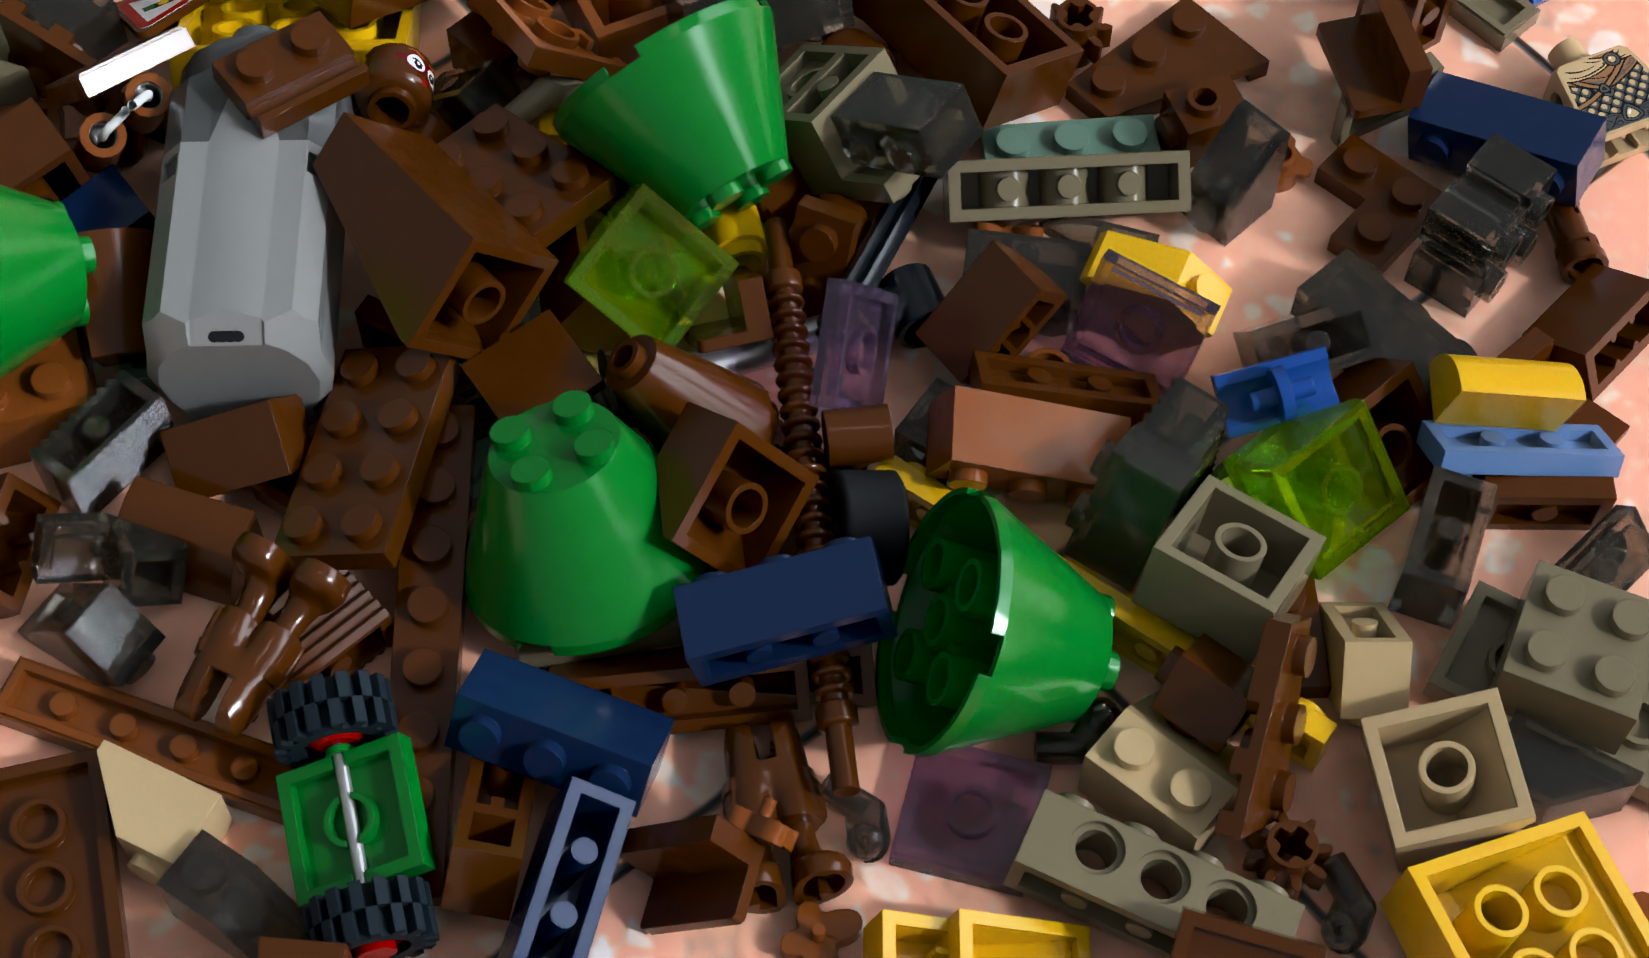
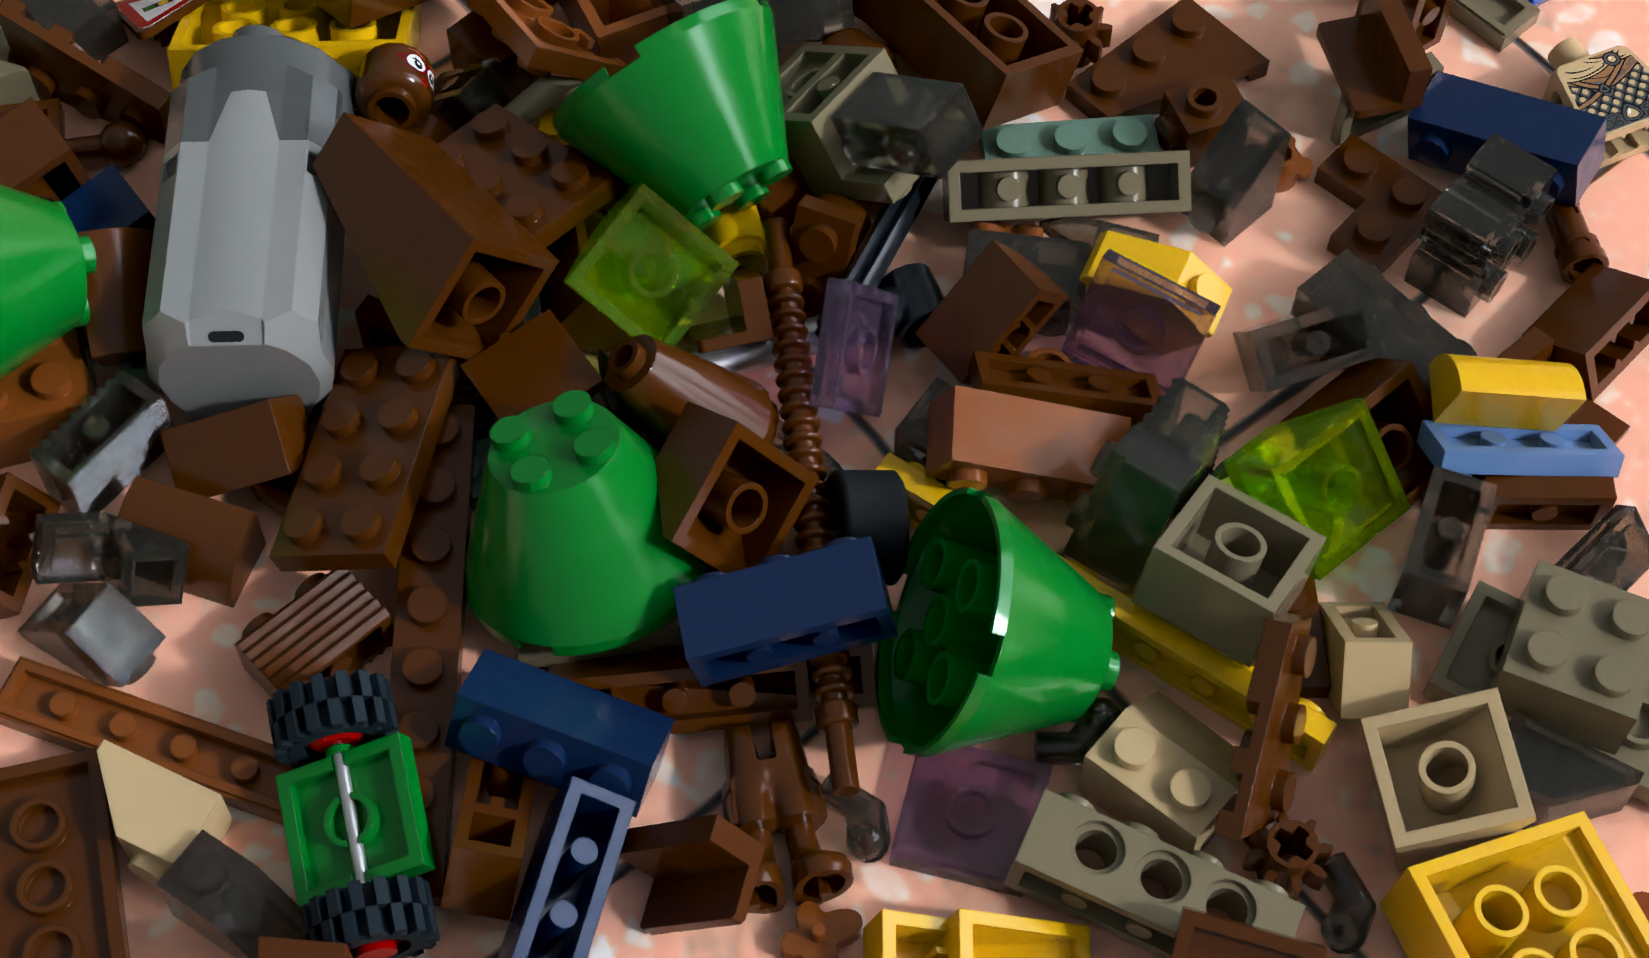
(118, 67): tile -> none
(141, 110): dark orange piece -> none
(251, 652): reddish brown piece -> none
(290, 74): reddish brown plate -> none
(762, 825): dark orange piece -> none
(857, 436): reddish brown pin -> none
(1204, 692): reddish brown brick -> none
(1275, 390): blue hips -> none

